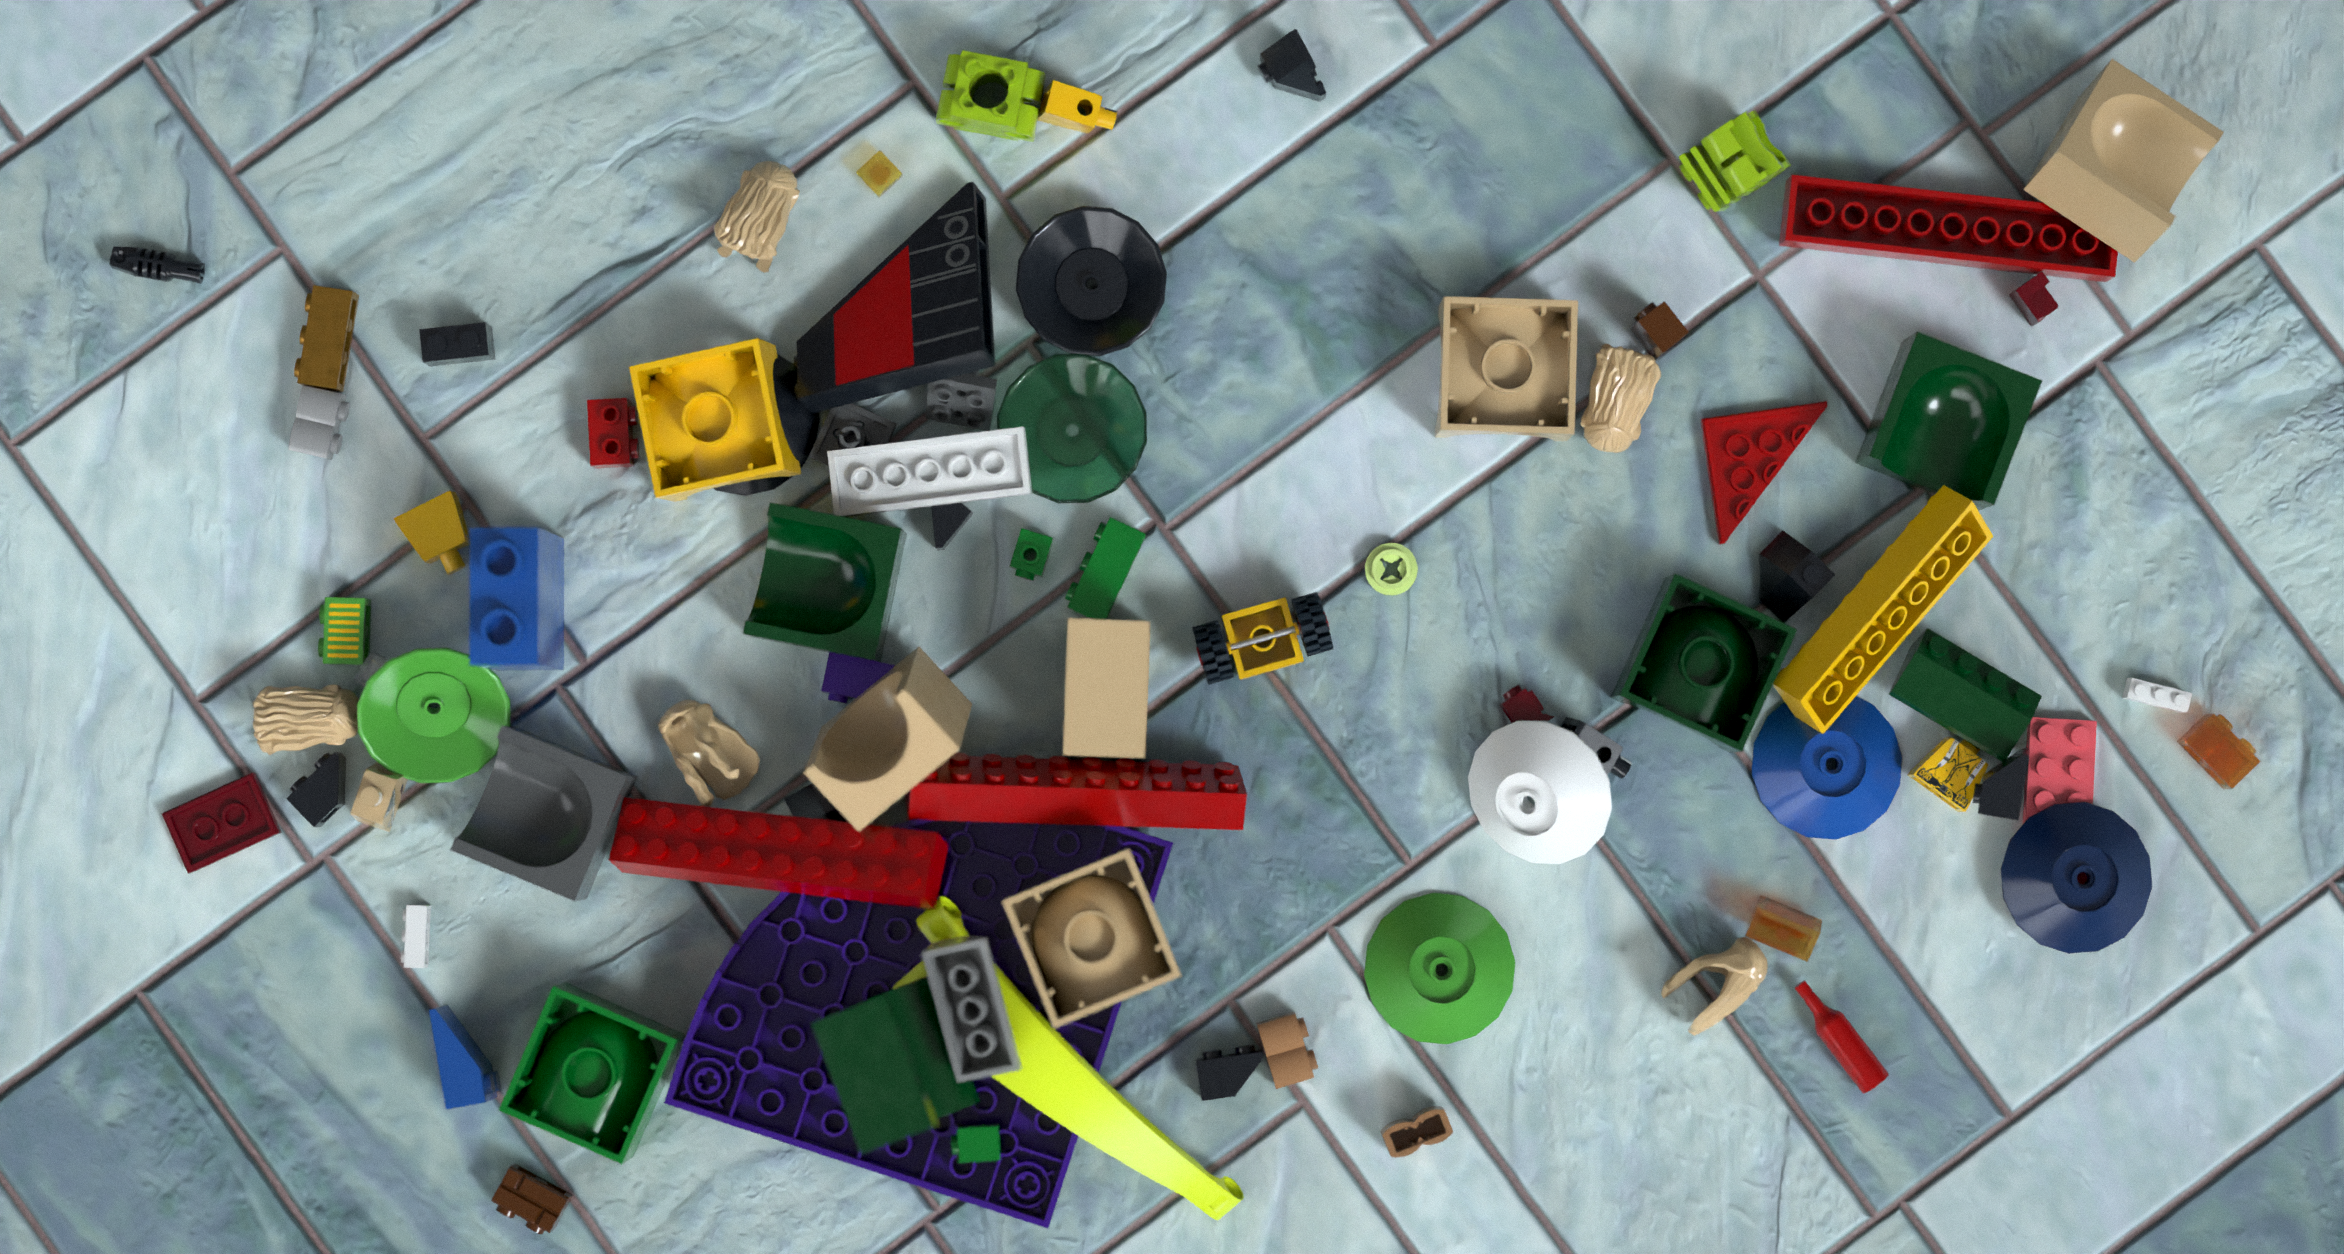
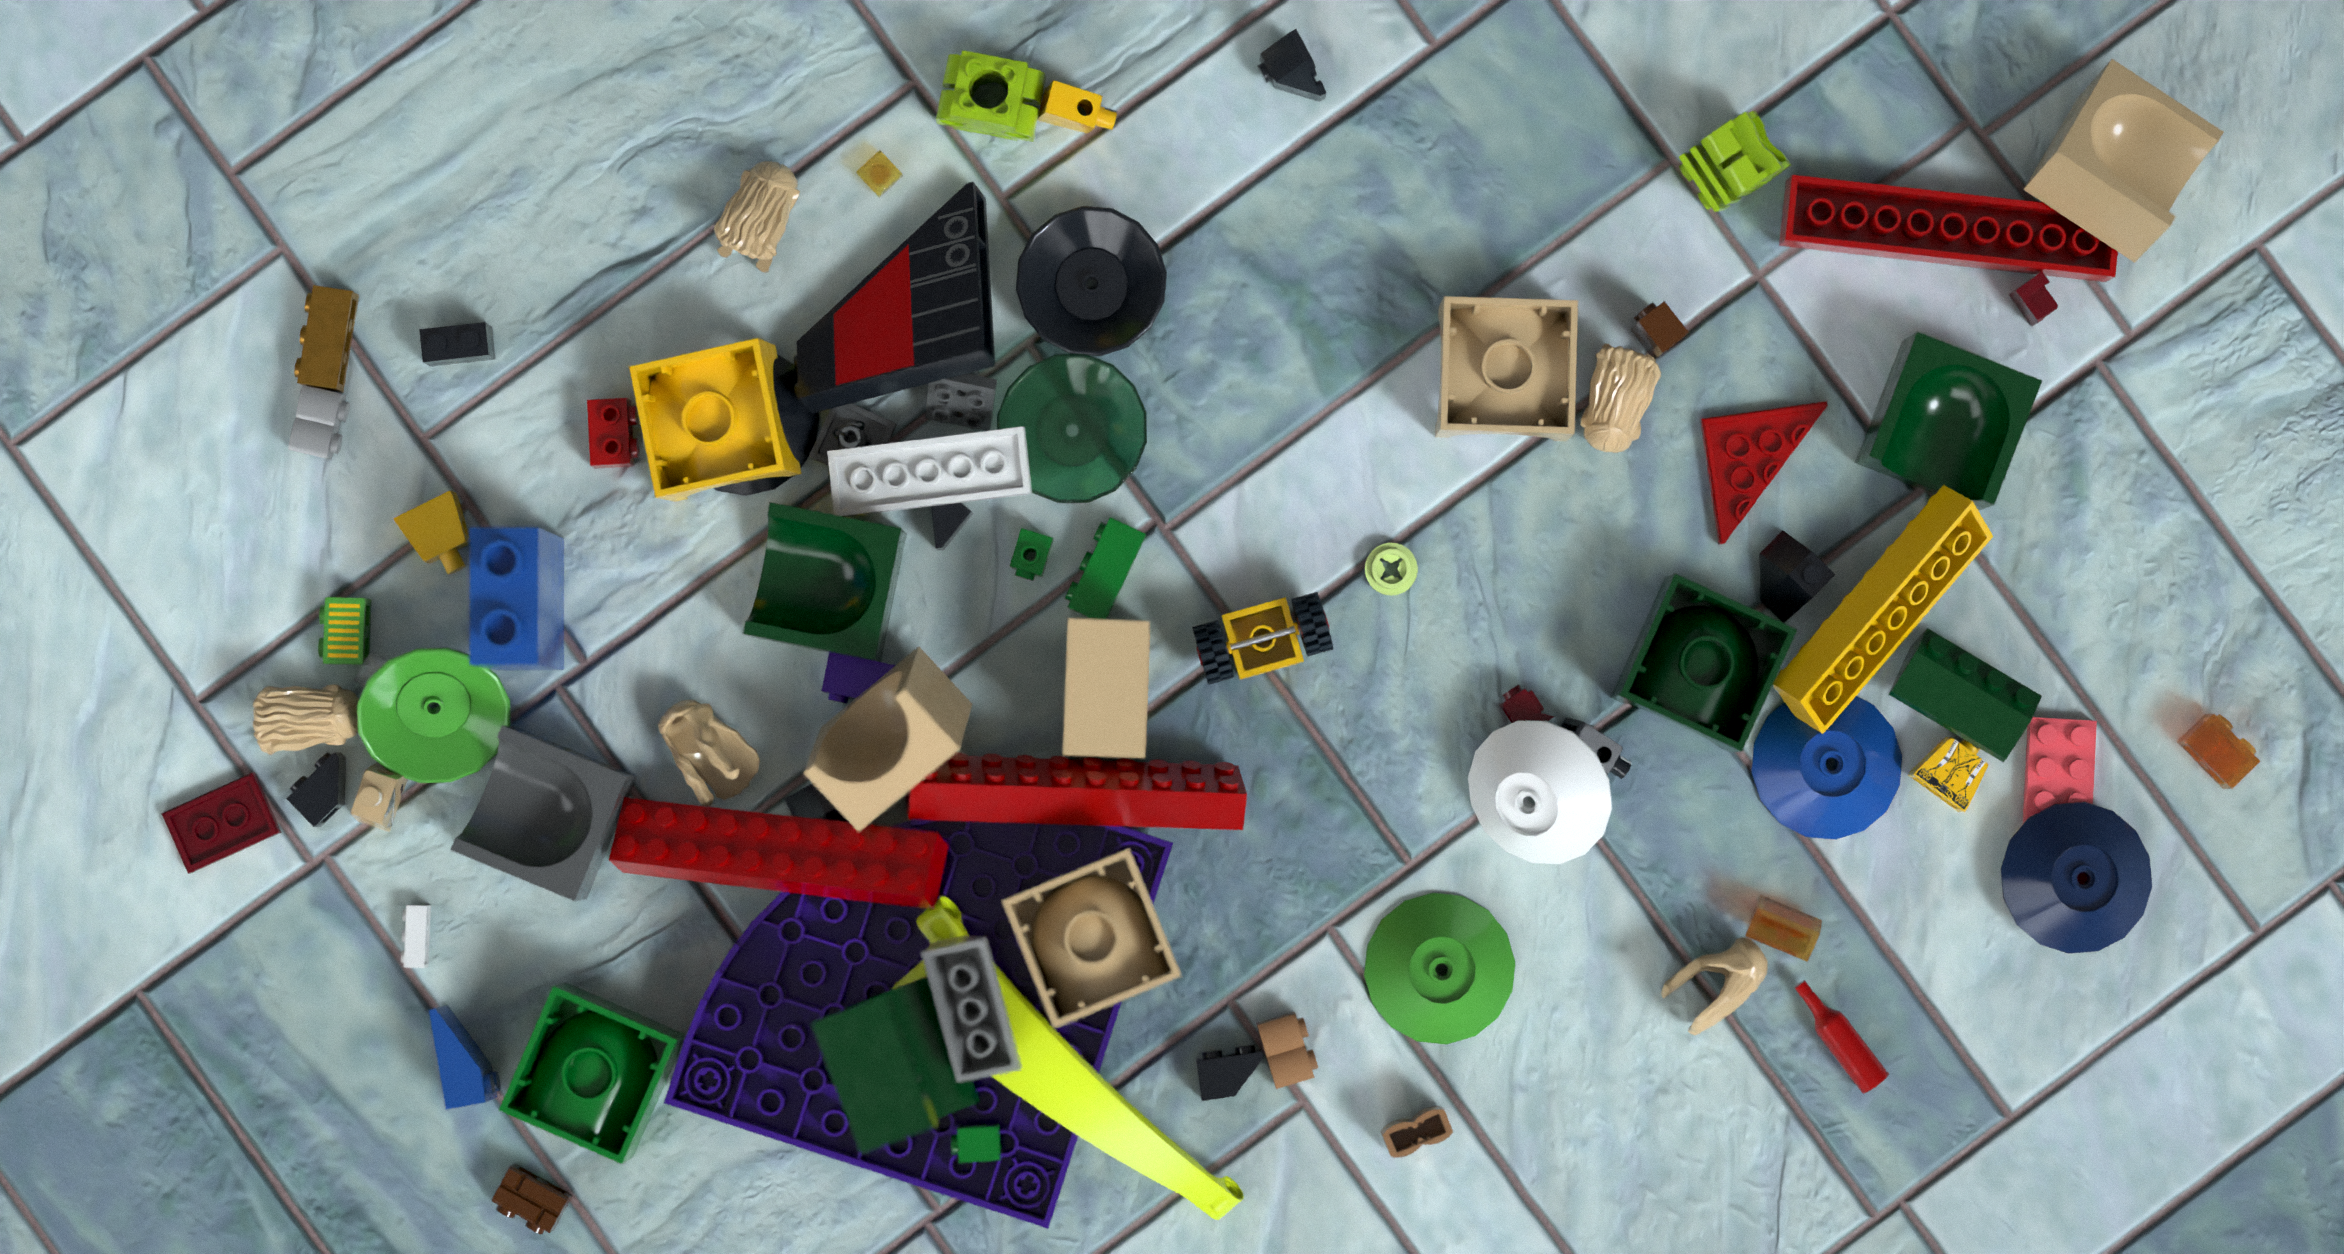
(155, 265): black hinge -> none
(2003, 787): black slope -> none
(2157, 695): white piece -> none

